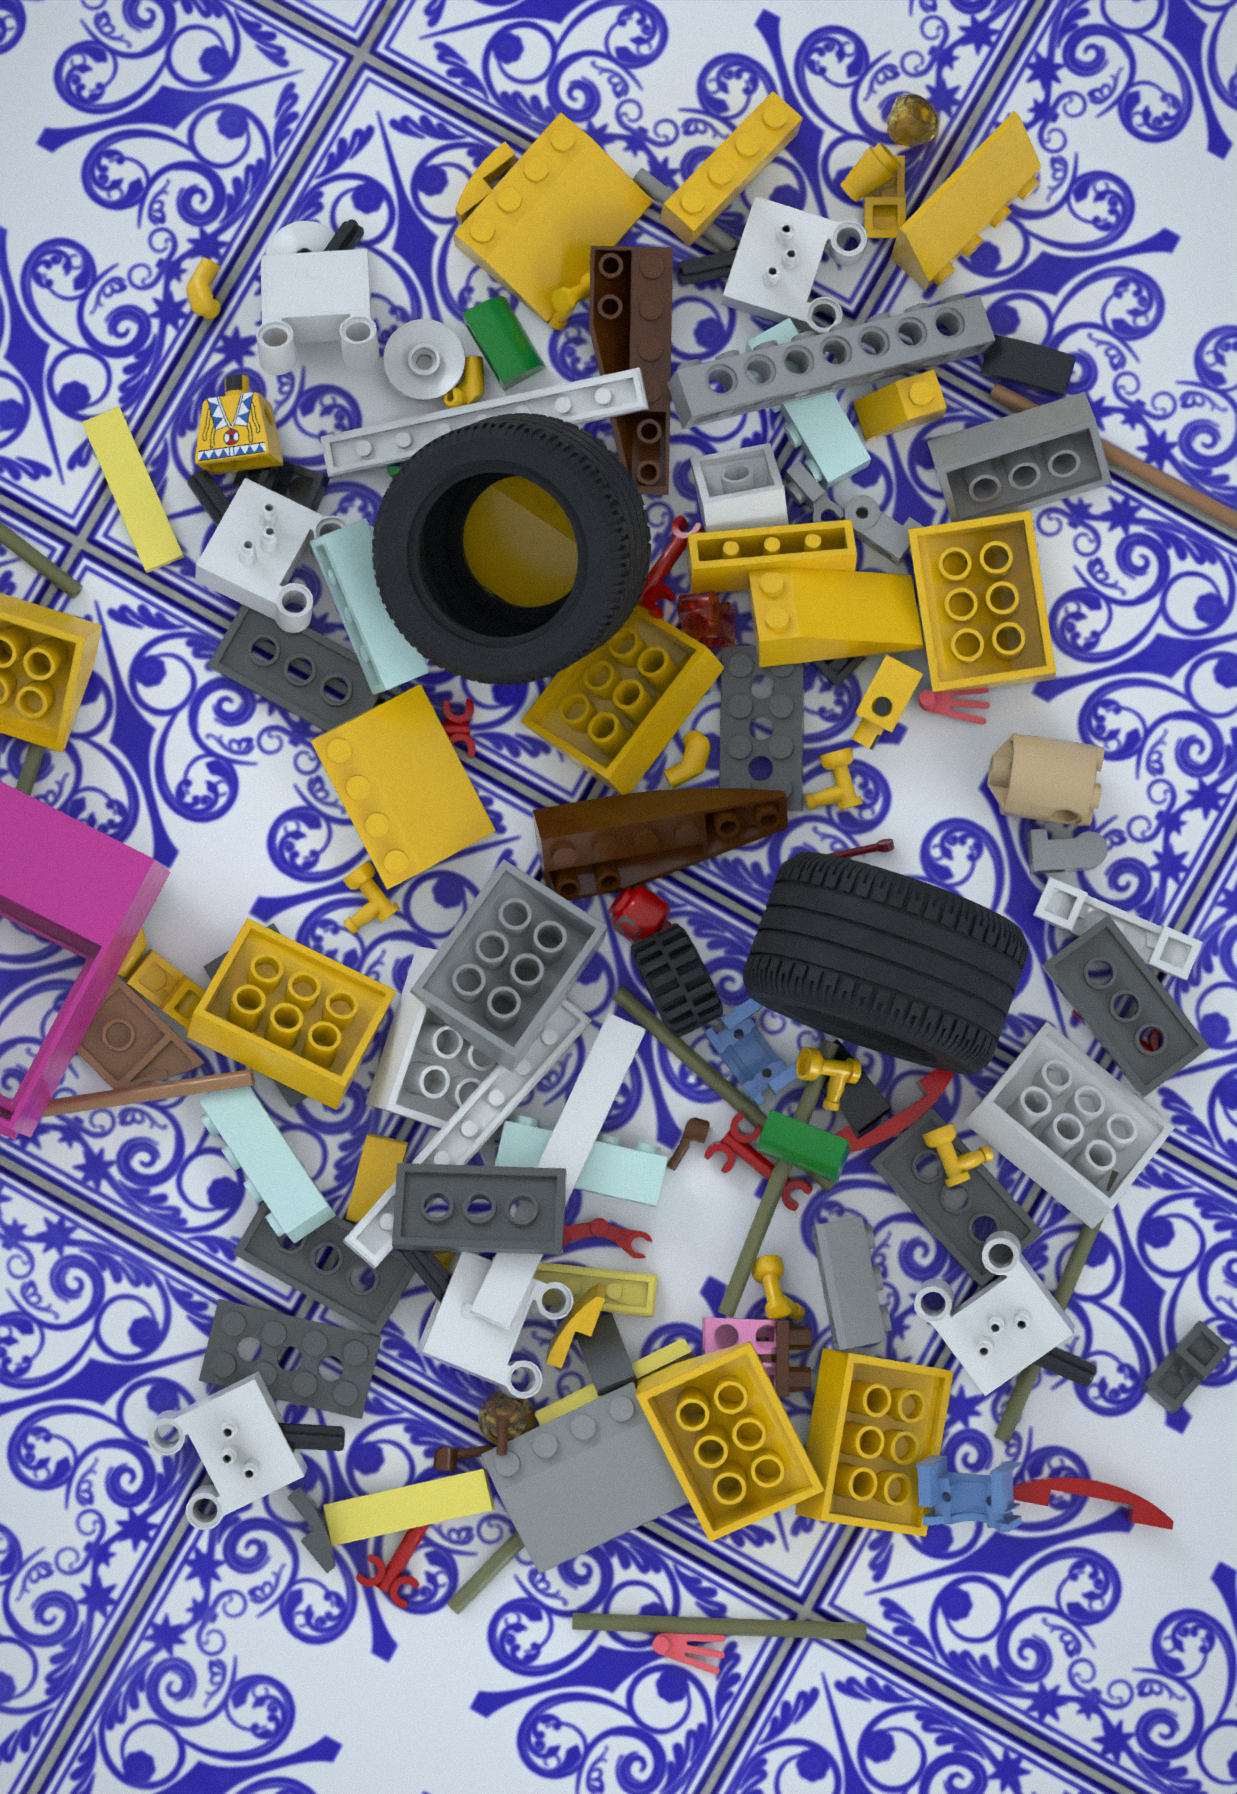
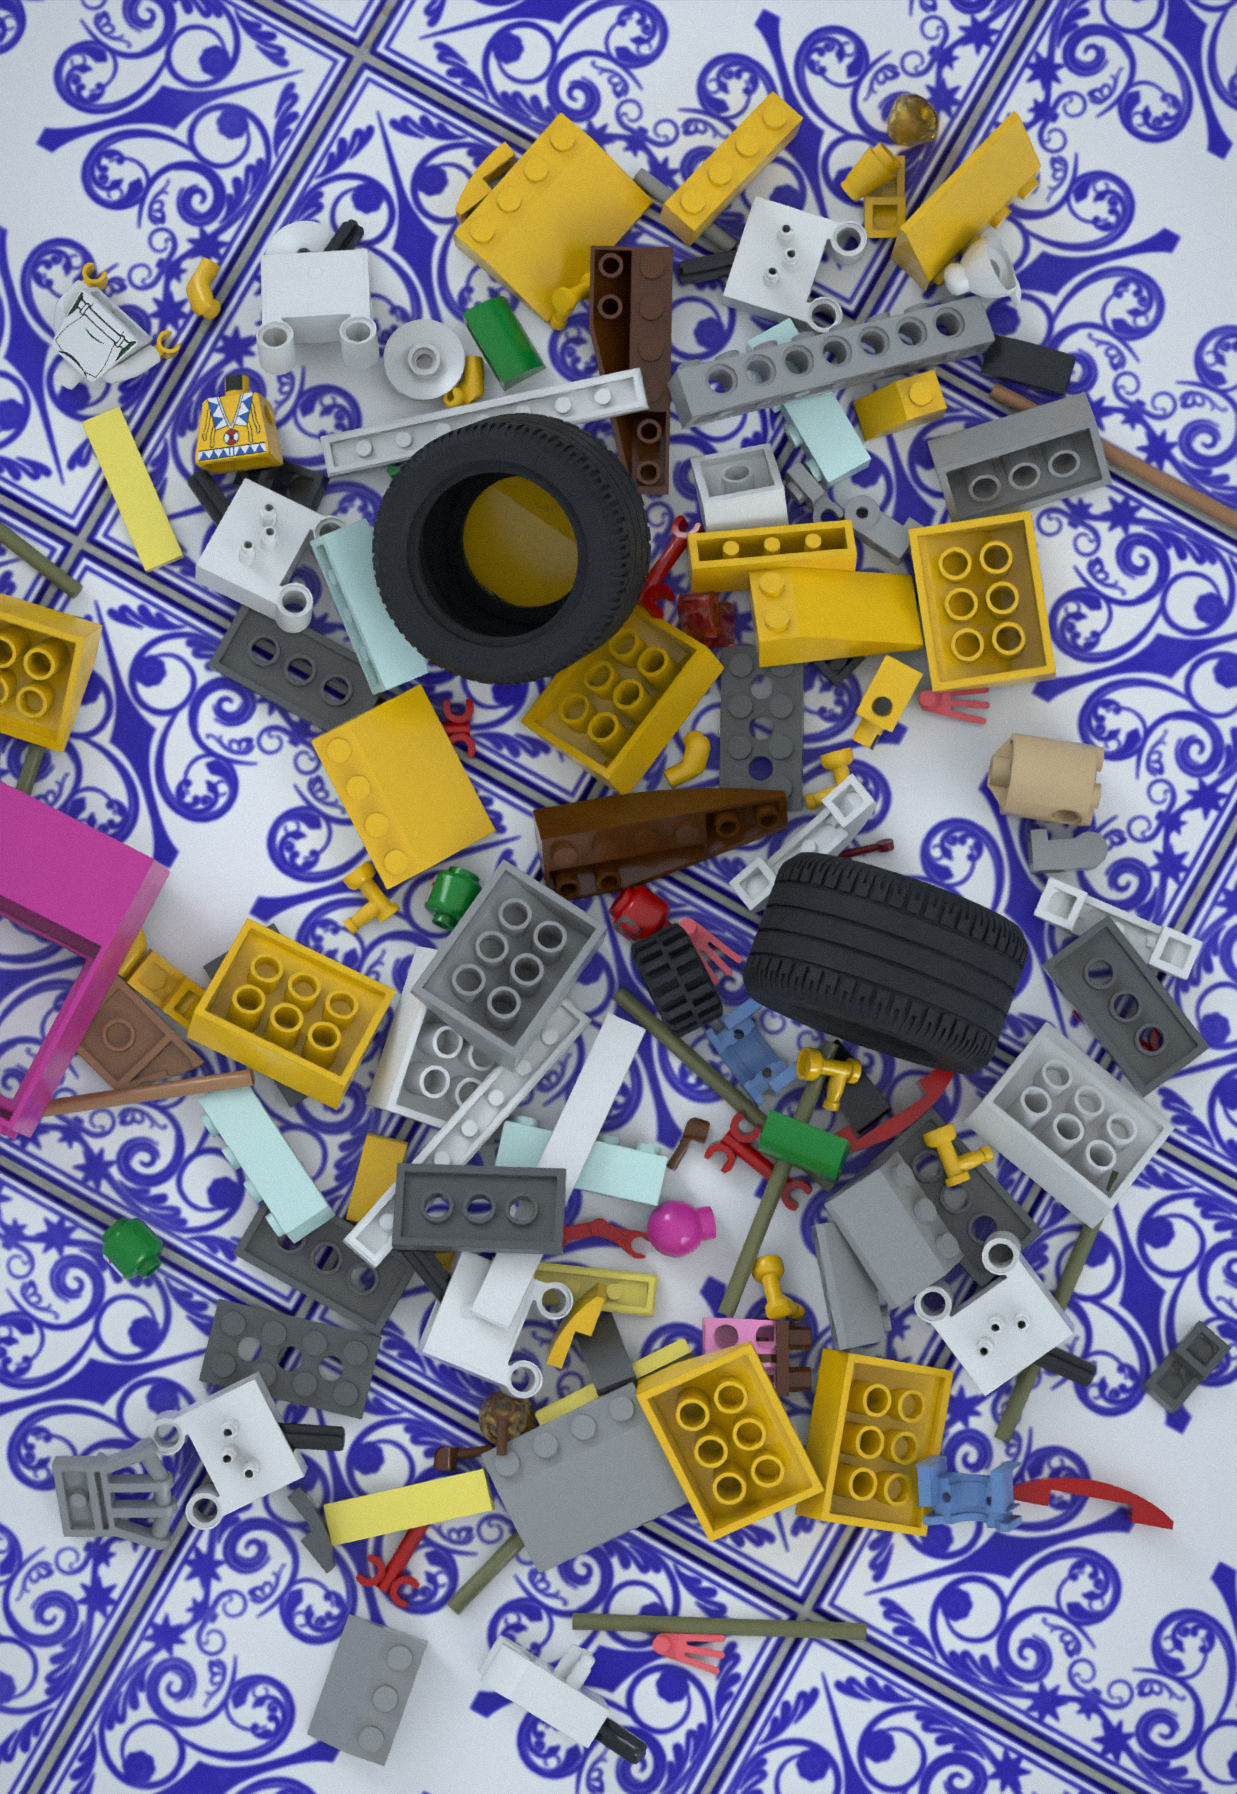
(89, 1501): none -> light grey plate
(100, 337): none -> white torso
(132, 1248): none -> green head
(367, 1689): none -> light grey slope
(451, 896): none -> green head
(558, 1695): none -> white piece
(679, 1227): none -> dark pink piece
(700, 938): none -> coral piece
(828, 833): none -> white slope
(894, 1229): none -> light grey slope
(984, 271): none -> white hair

